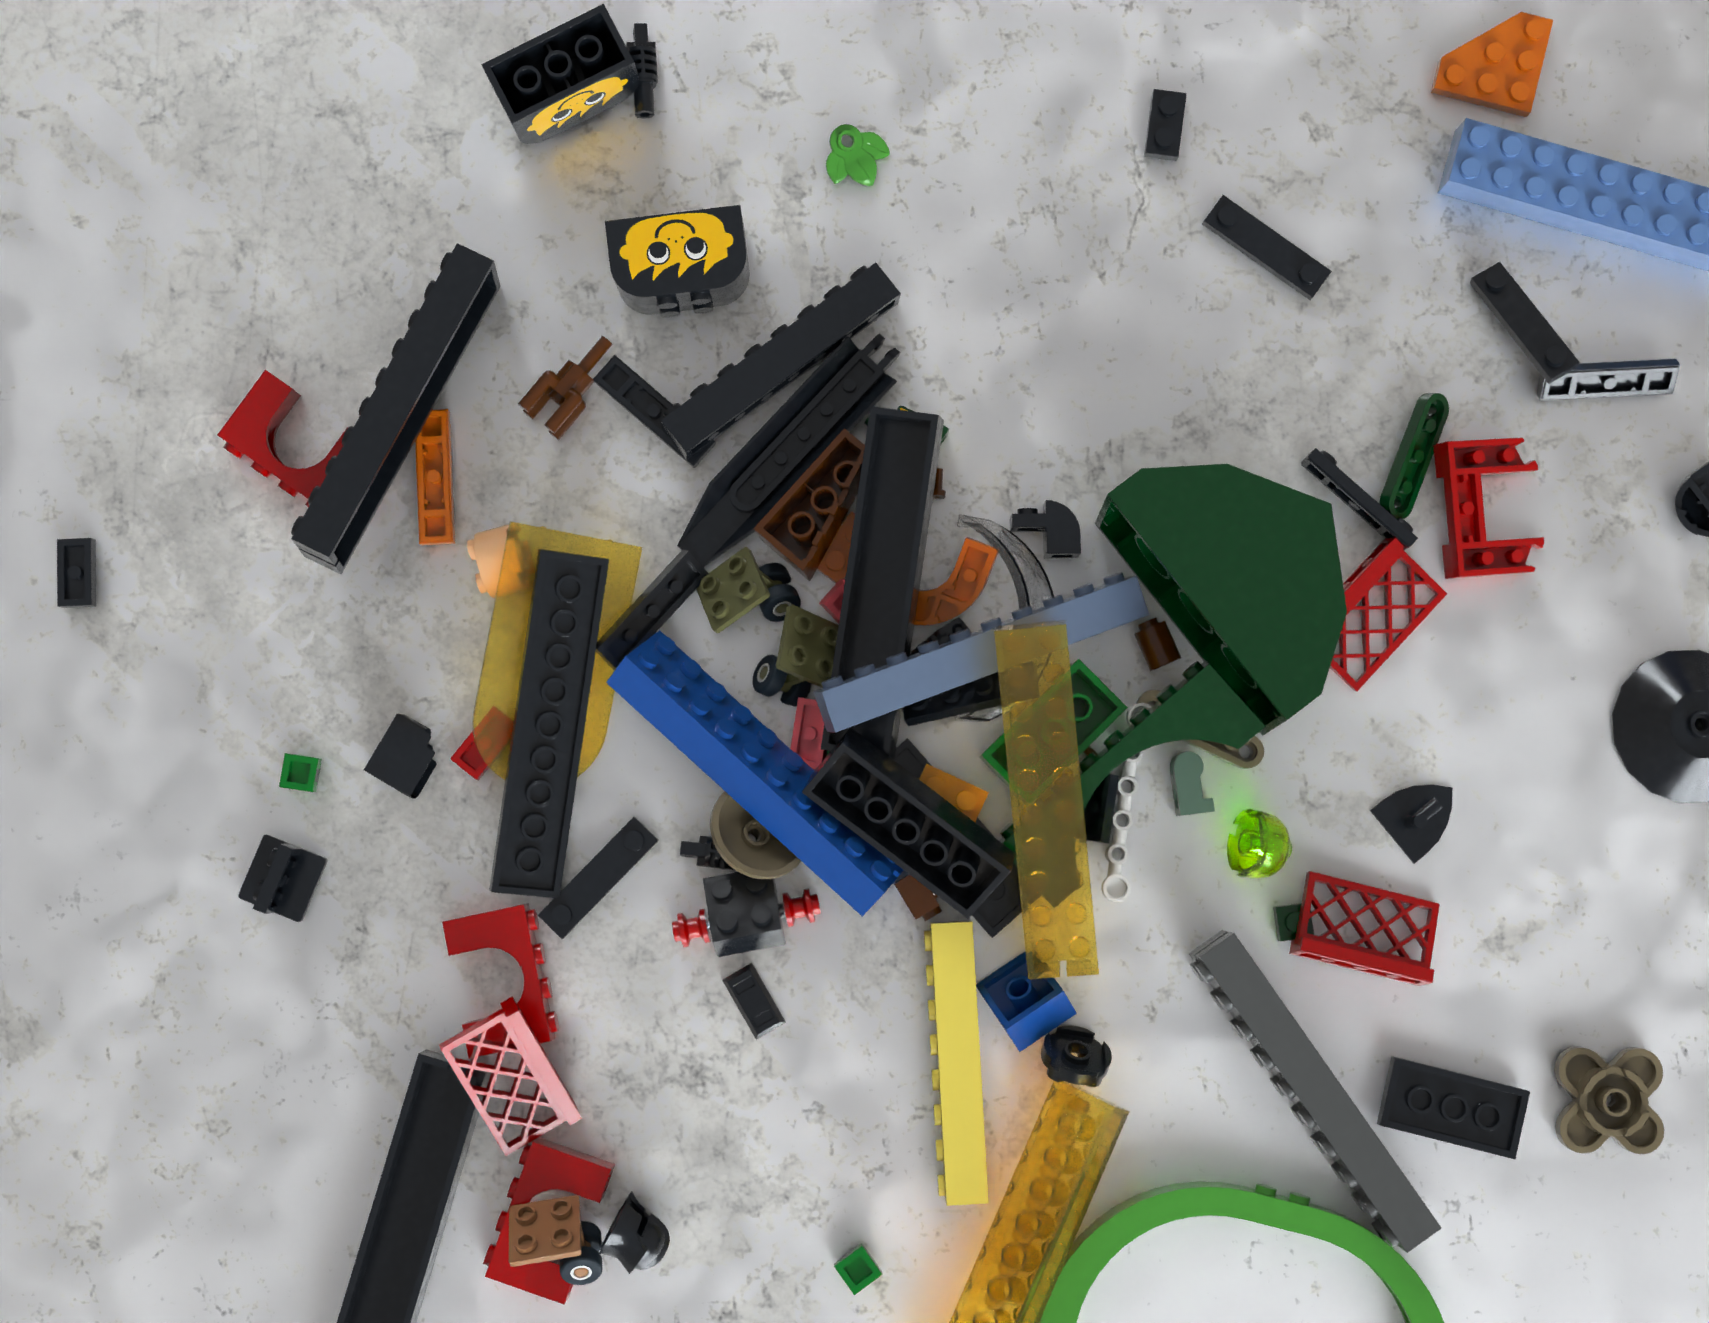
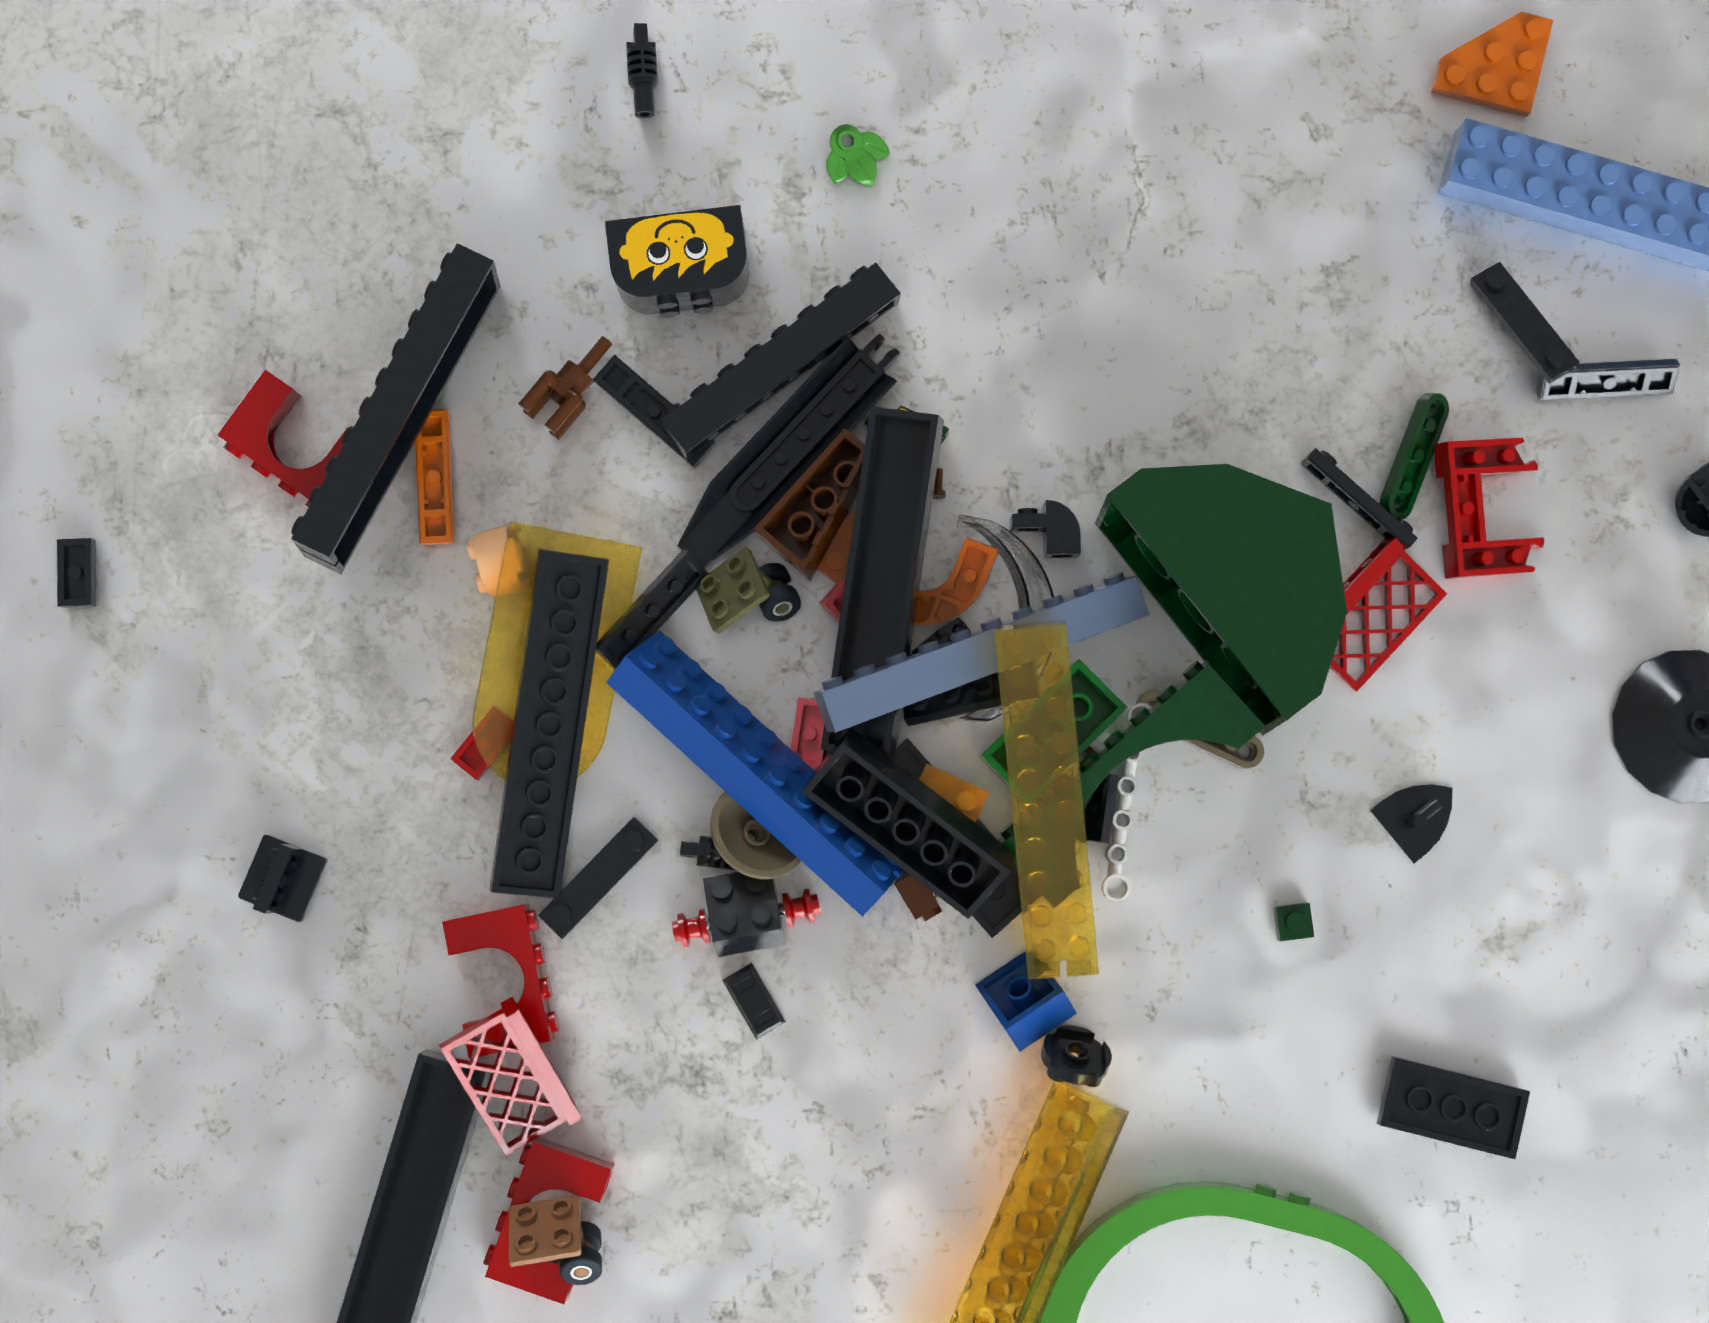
(300, 772): green plate -> none
(404, 756): black piece -> none
(563, 76): black brick -> none
(636, 1237): black helmet -> none
(802, 658): olive plate -> none
(858, 1269): green plate -> none
(958, 1063): light yellow brick -> none
(1156, 644): reddish brown brick -> none
(1165, 125): black plate -> none
(1186, 785): sand green leg -> none
(1259, 845): clear neon green cylinder -> none
(1266, 247): black plate -> none
(1314, 1090): dark grey piece -> none
(1360, 958): red fence -> none
(1627, 1118): dark tan plant -> none

